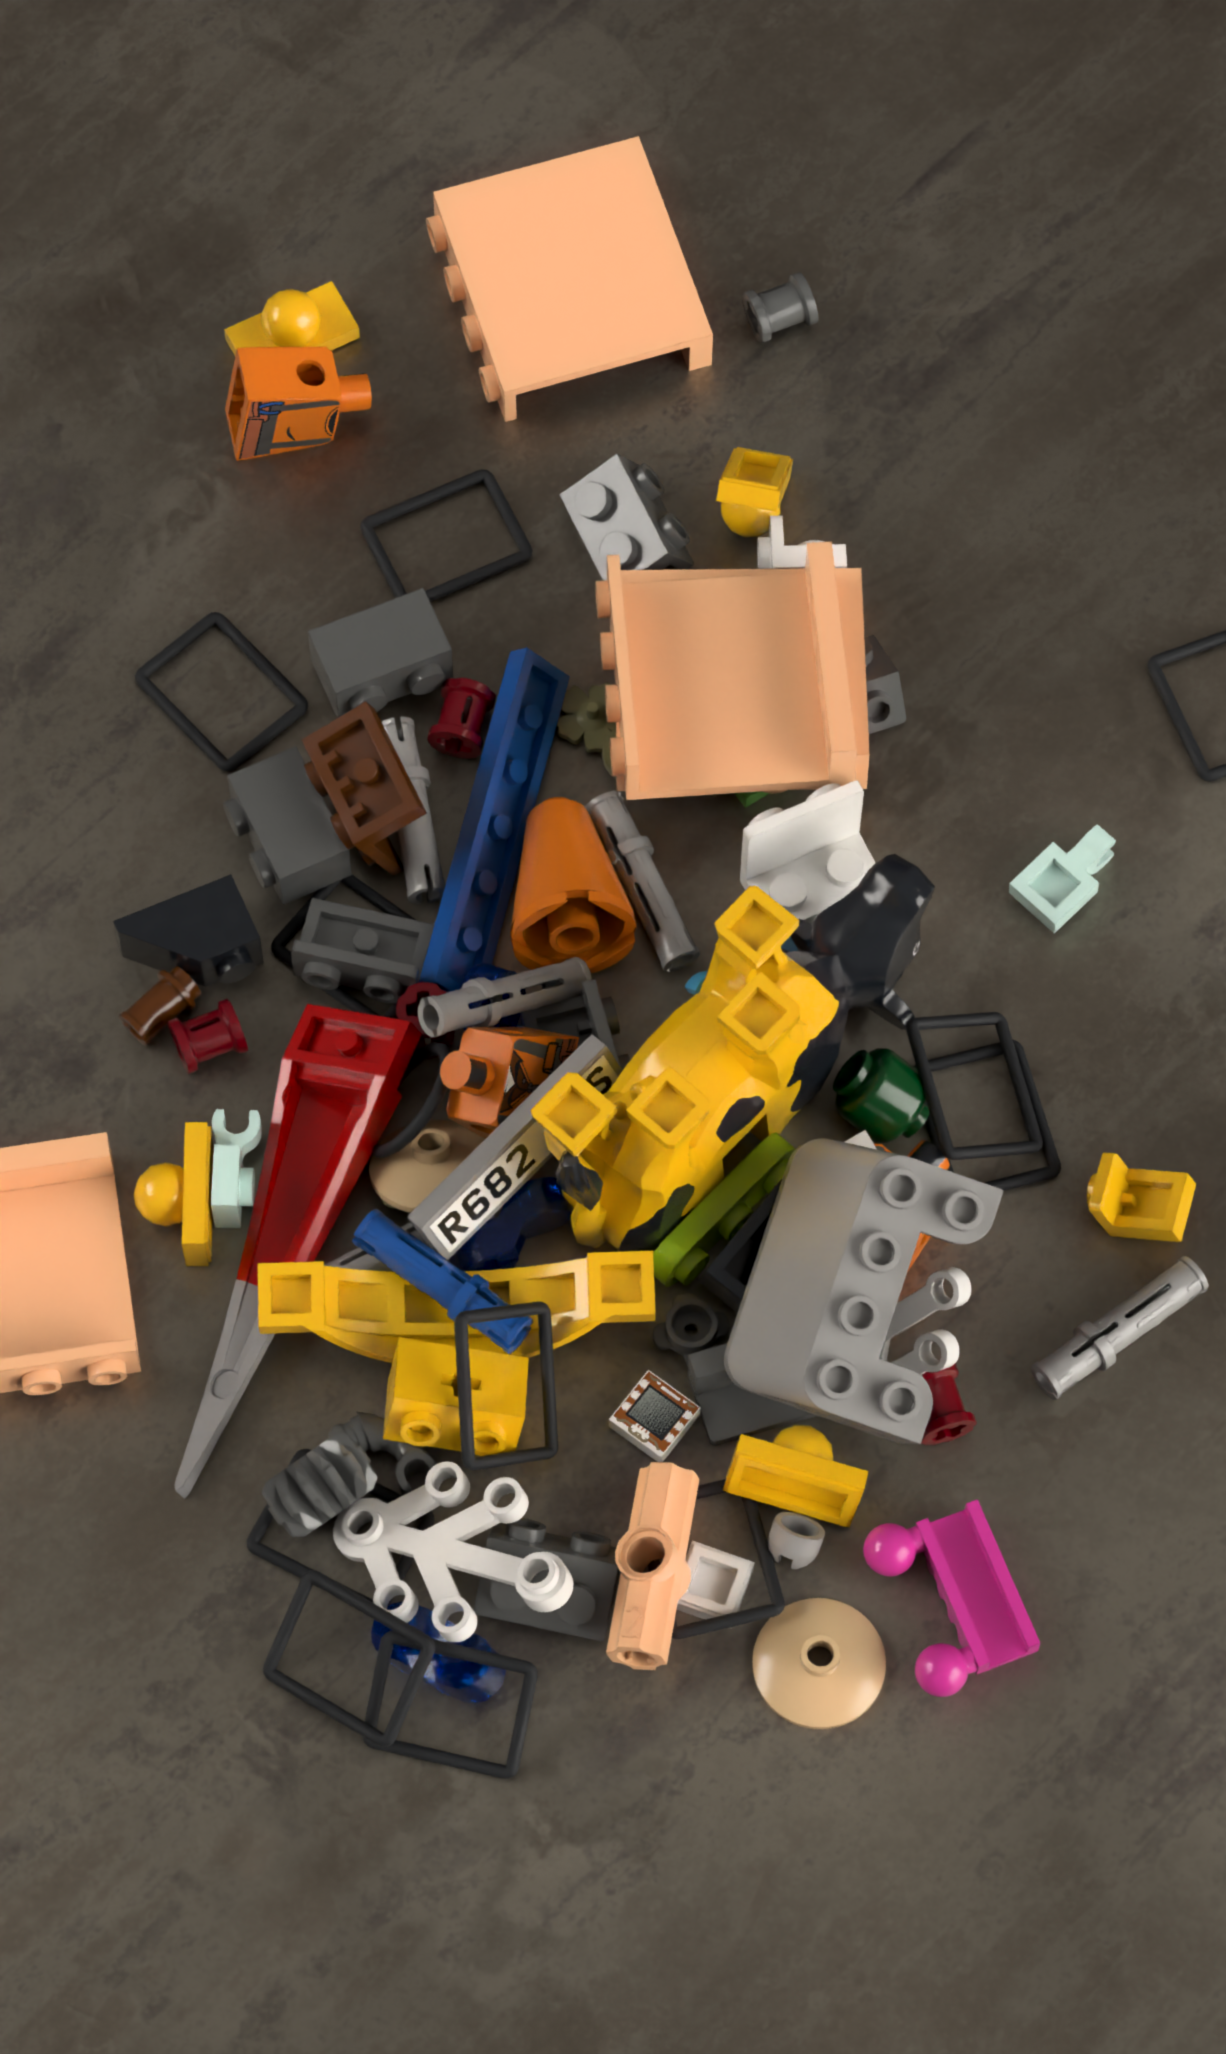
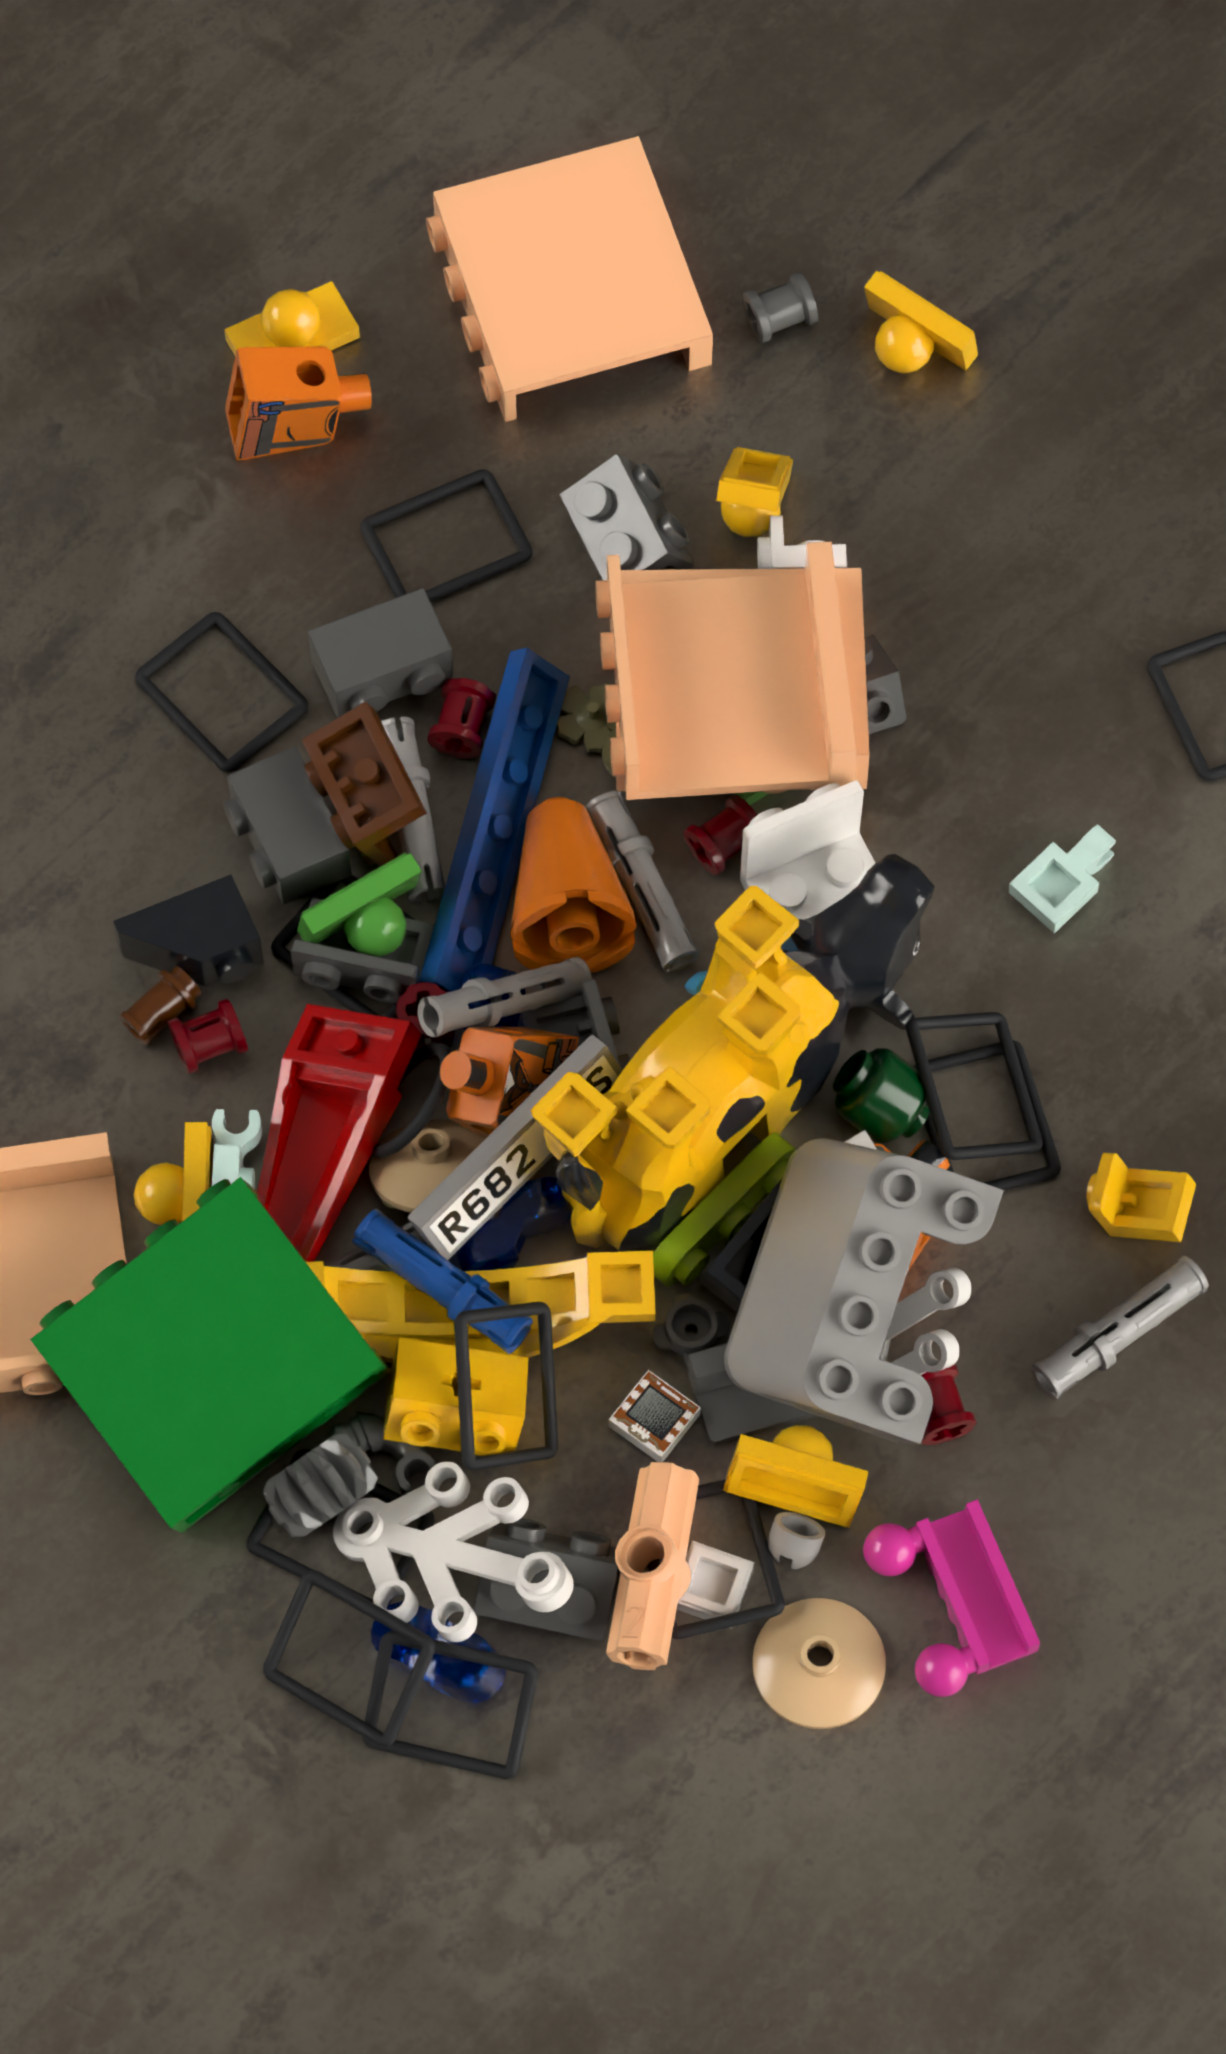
(208, 1354): none -> green panel
(365, 910): none -> bright green tile
(720, 836): none -> dark red bush
(915, 328): none -> yellow tile

